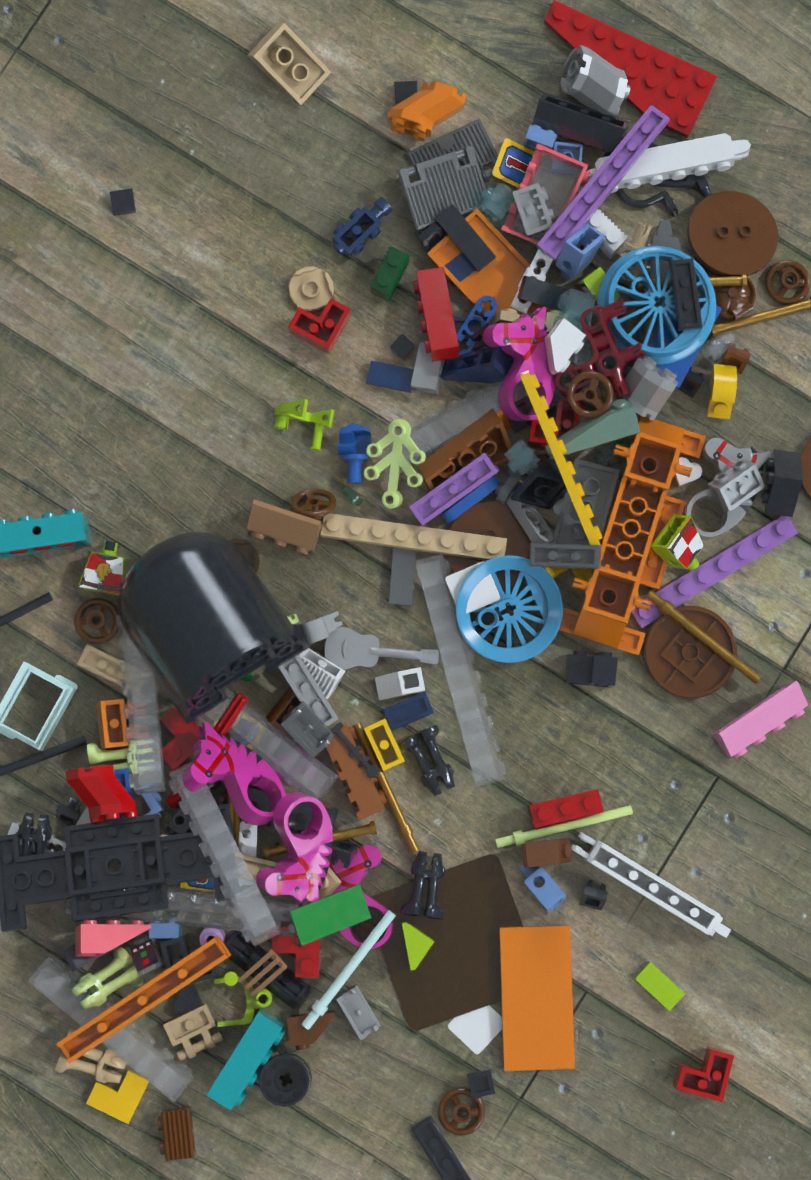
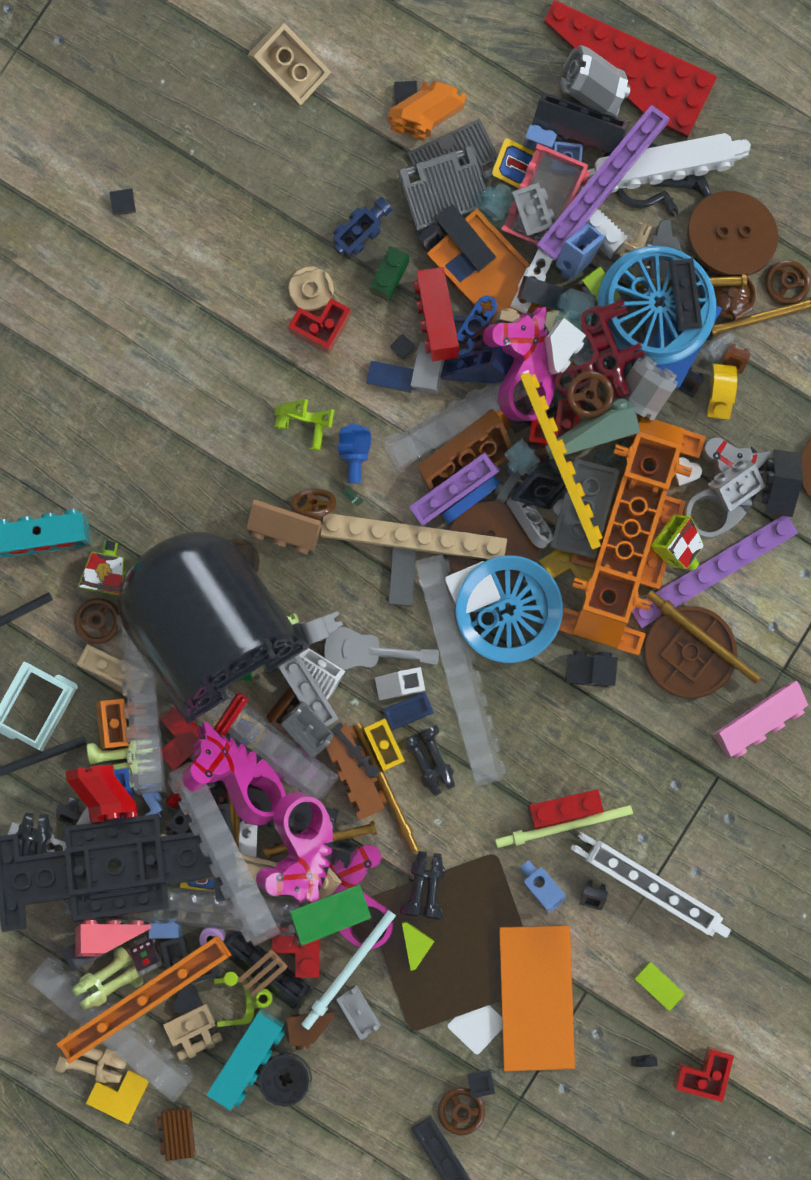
(396, 460): yellowish green plant -> none
(546, 852): reddish brown slope -> none
(565, 555): dark grey tile -> none
(644, 1061): none -> black tile

